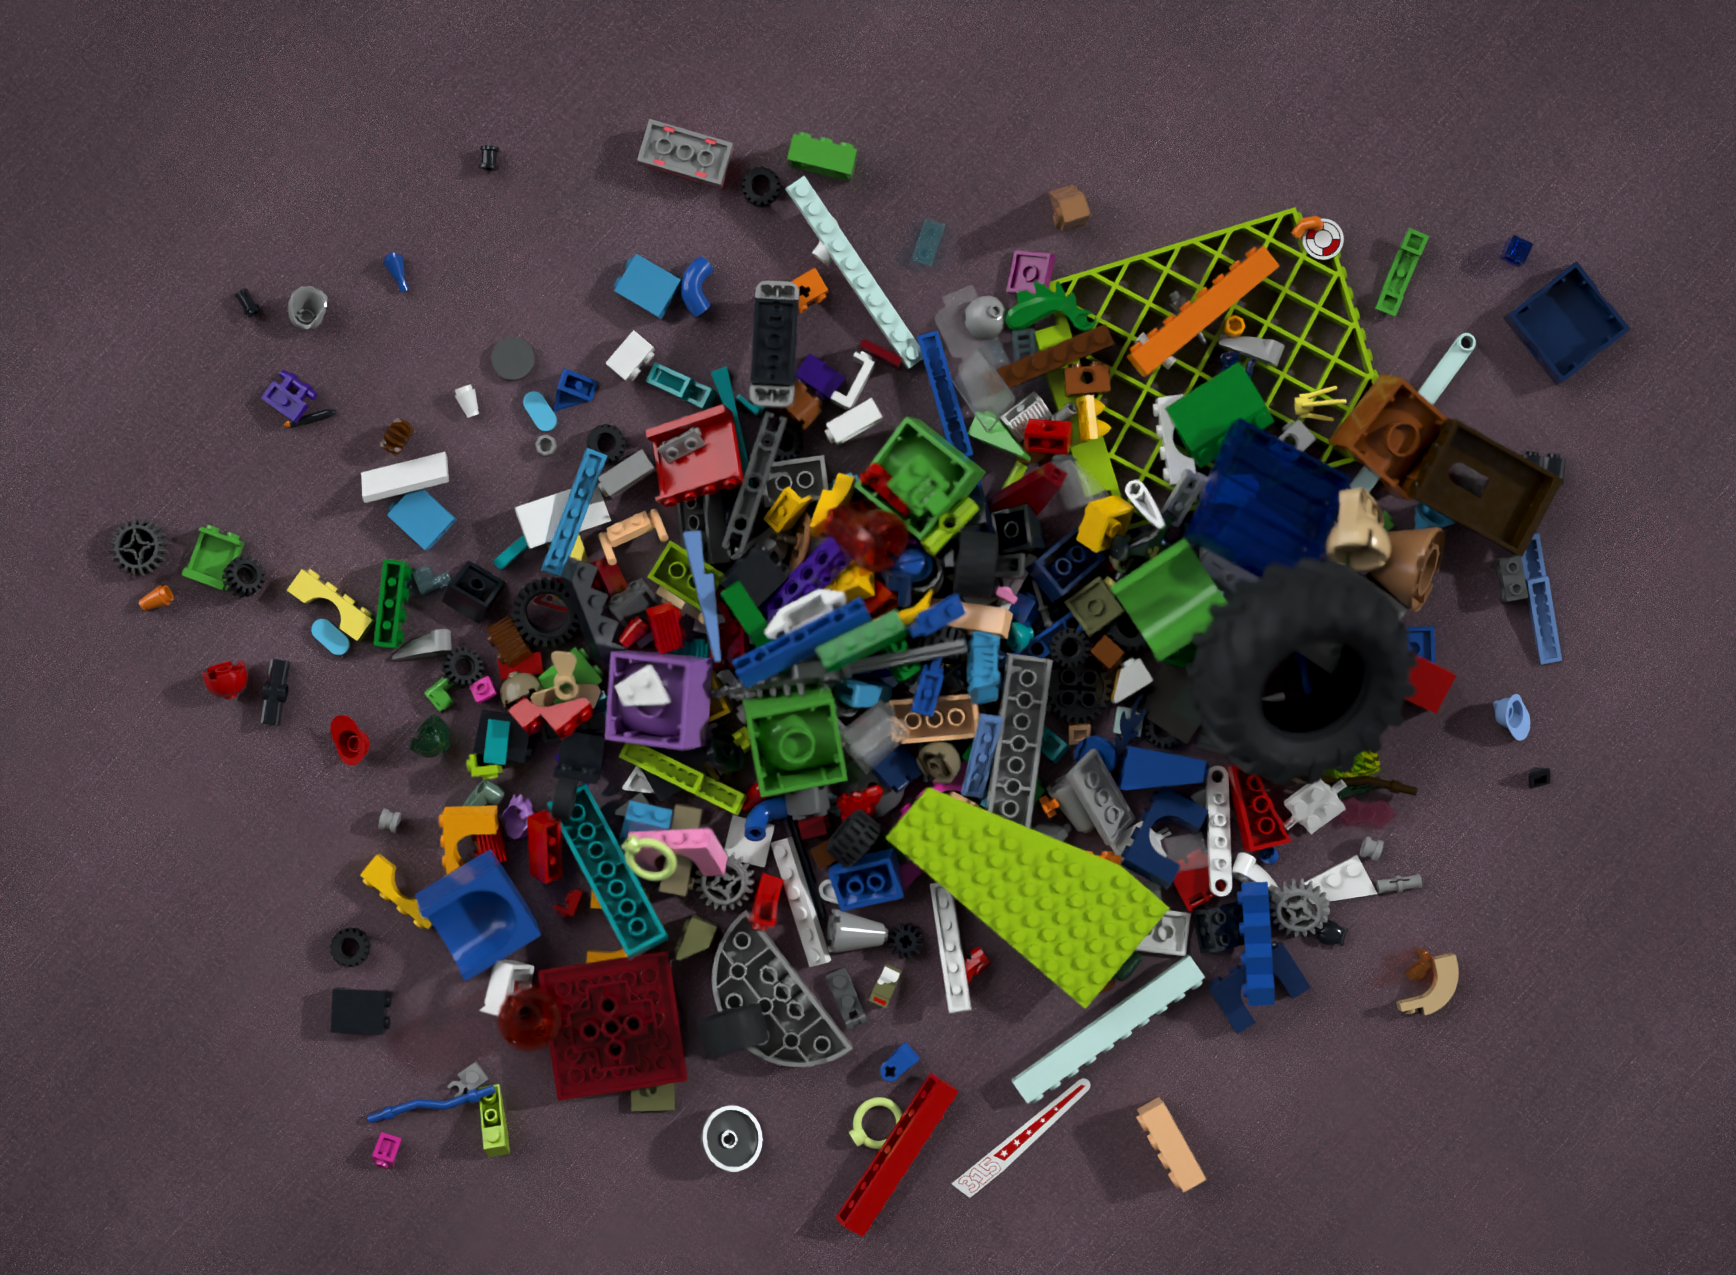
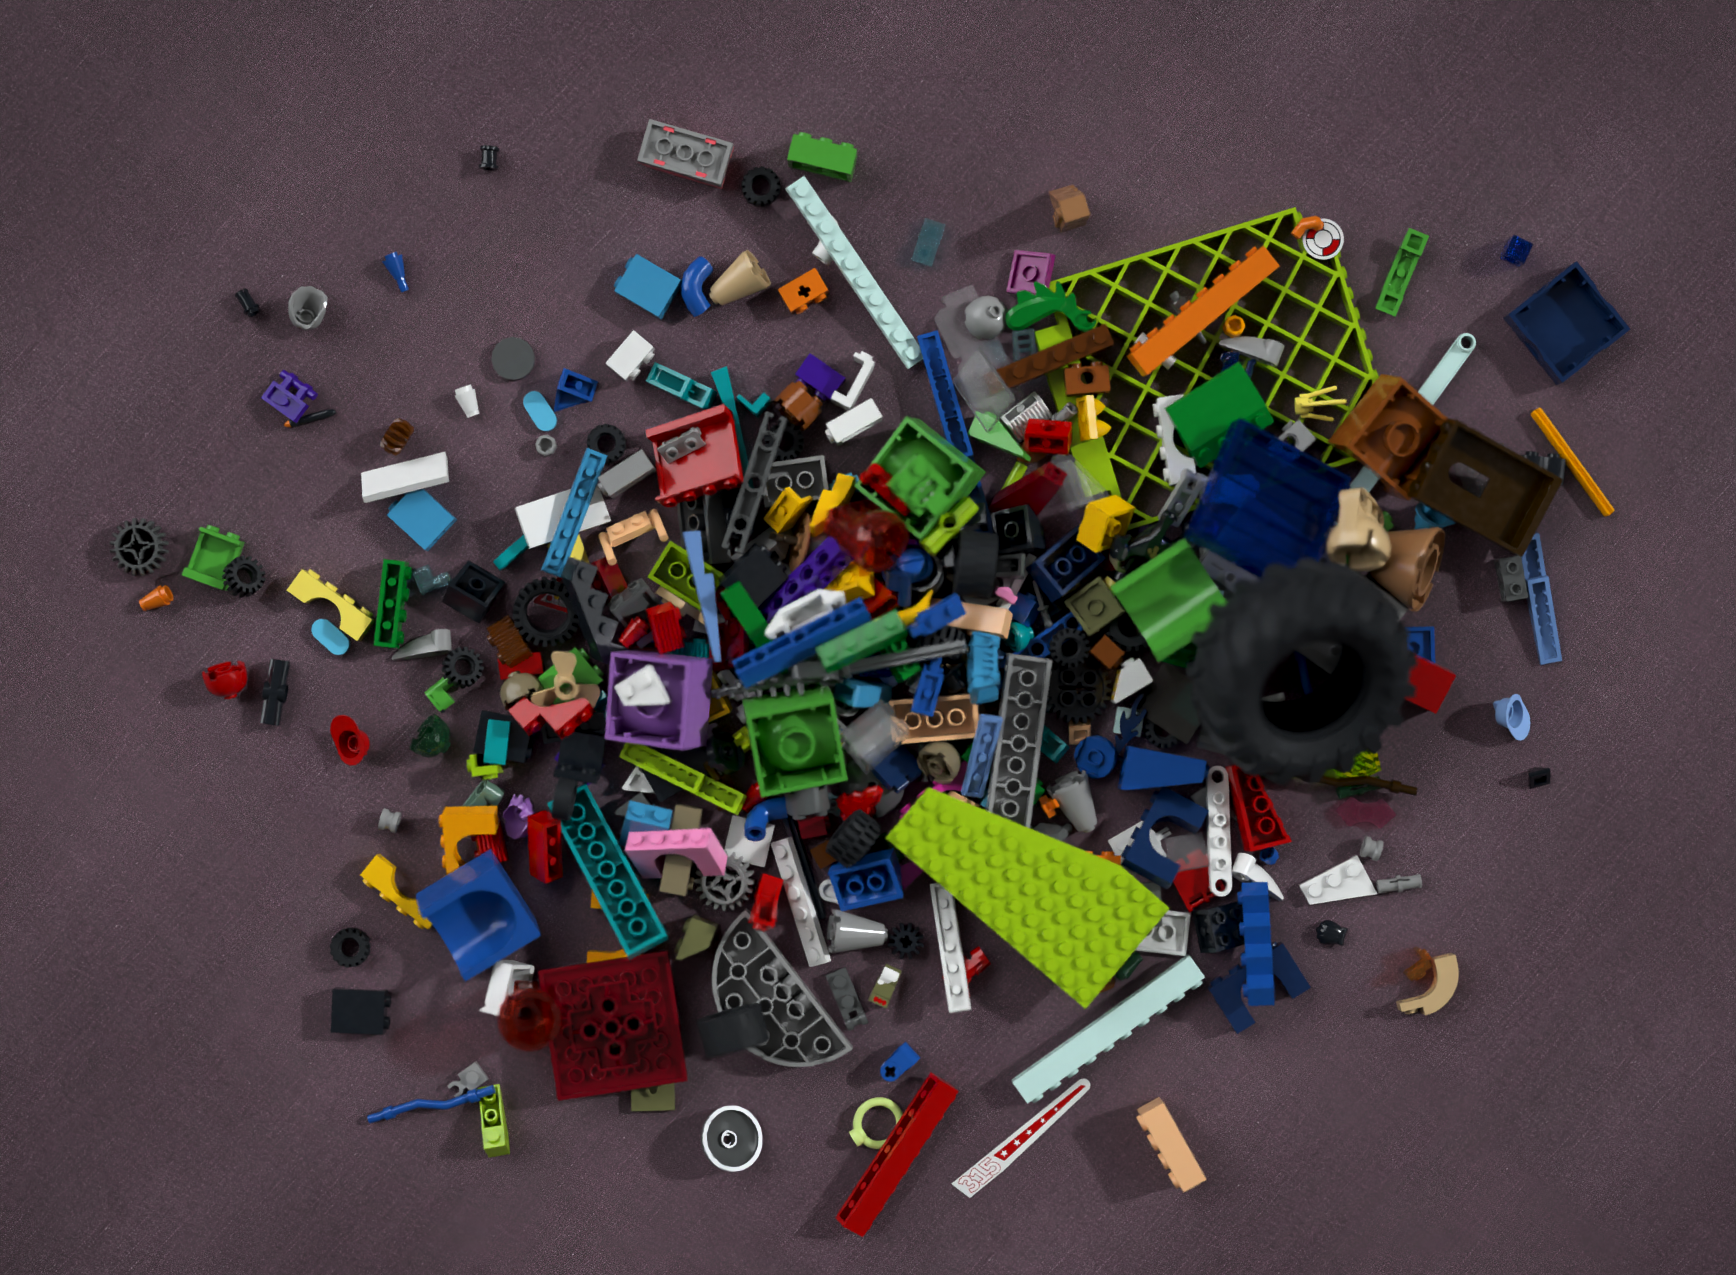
(386, 1151): dark pink bracket -> none
(484, 690): dark pink bracket -> none
(573, 901): red bracket -> none
(633, 845): yellowish green piece -> none
(739, 280): none -> tan cone
(774, 344): black piece -> none
(880, 353): dark red tile -> none
(1100, 797): light grey tile -> none
(1144, 502): white piece -> none
(1296, 901): light grey gear -> none
(1314, 805): white plate -> none
(1572, 462): none -> light orange axle

